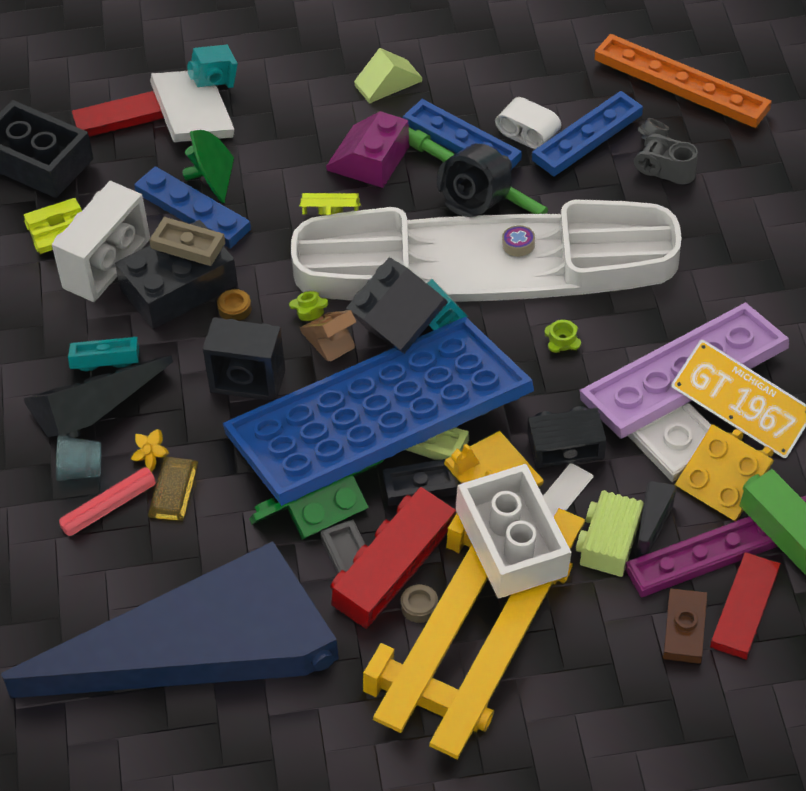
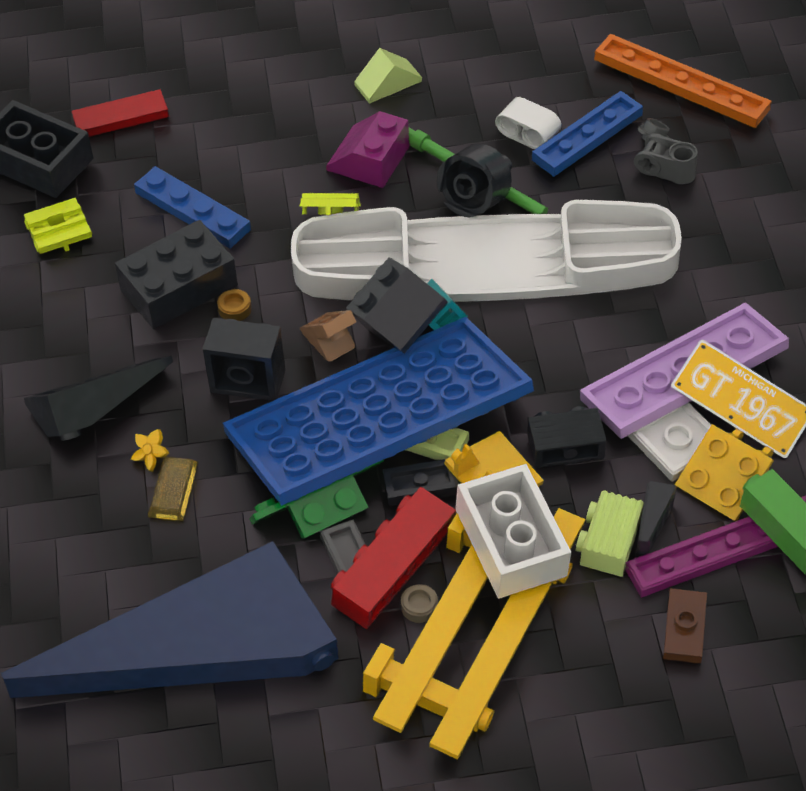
(77, 459): clear light blue piece -> none
(98, 237): white brick -> none
(107, 501): coral axle -> none
(114, 352): teal plate -> none
(187, 241): dark tan plate -> none
(190, 107): white tile -> none
(209, 160): green shield -> none
(213, 66): teal brick -> none
(309, 305): lime plate -> none
(454, 132): blue plate -> none
(518, 240): tile -> none
(562, 336): lime plate -> none
(567, 488): white sticker -> none
(745, 605): red tile -> none

